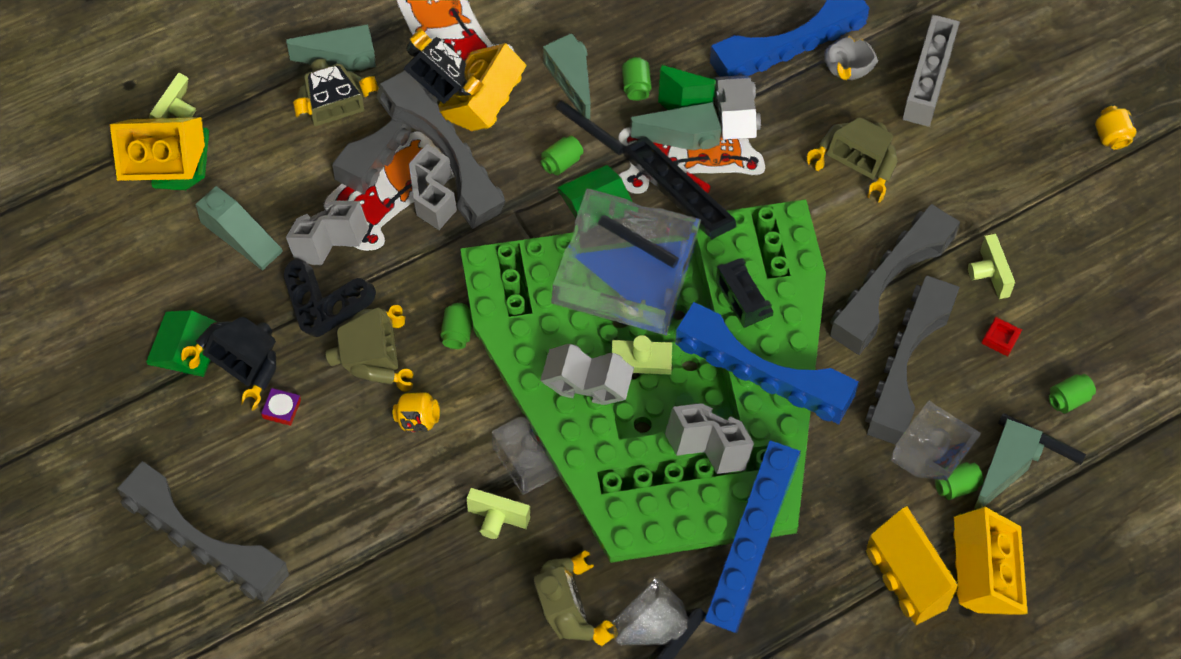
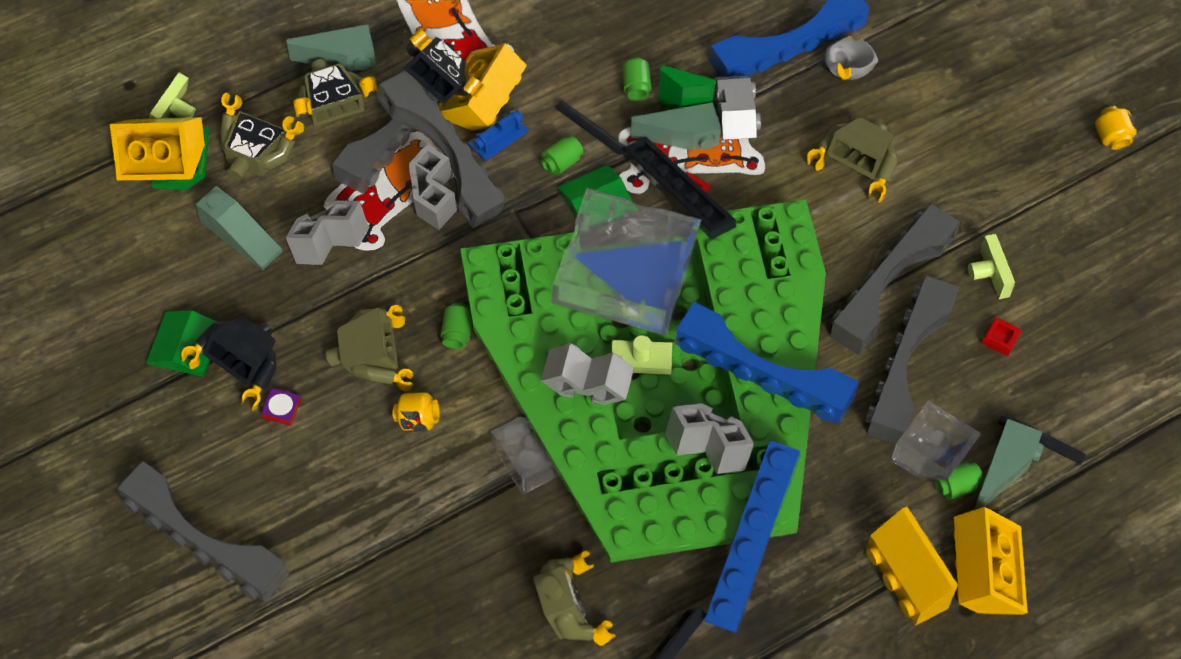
(254, 143): none -> torso
(323, 307): black beam -> none
(496, 511): yellowish green tile -> none
(499, 136): none -> blue hinge
(568, 66): sand green slope -> none
(638, 241): black bar -> none
(651, 617): clear slope -> none
(742, 293): black hinge -> none
(931, 70): light grey brick -> none
(1072, 393): bright green brick -> none

